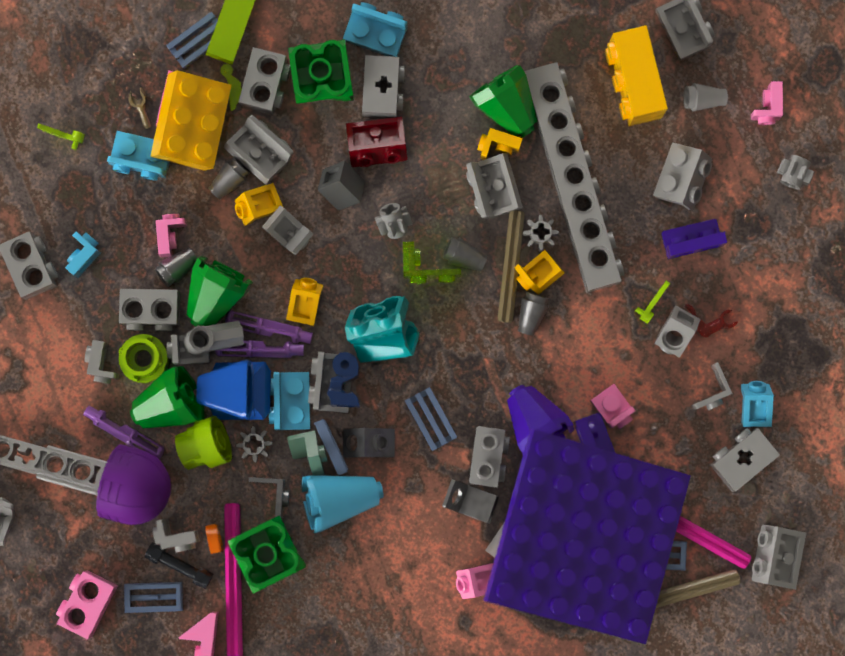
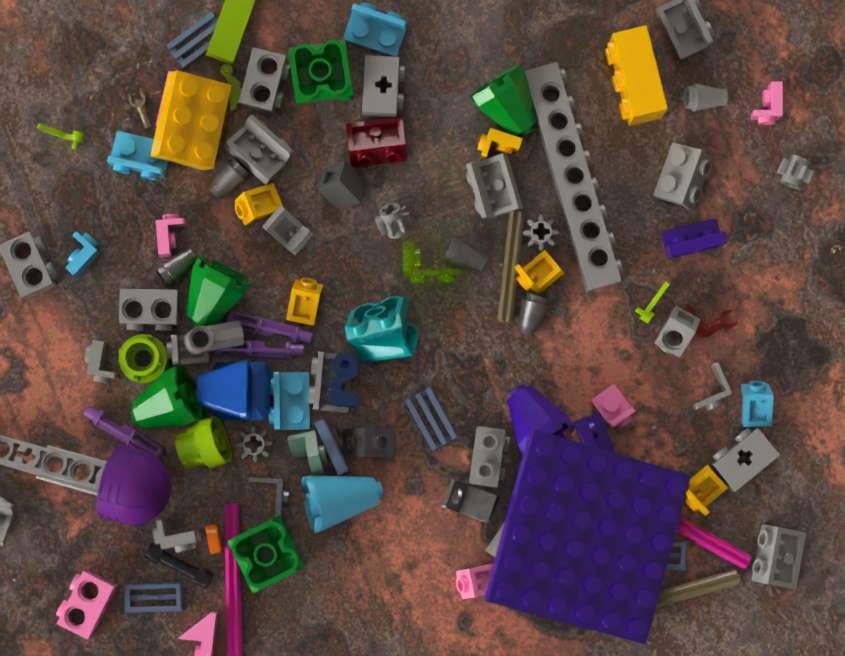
(704, 489): none -> yellow bracket

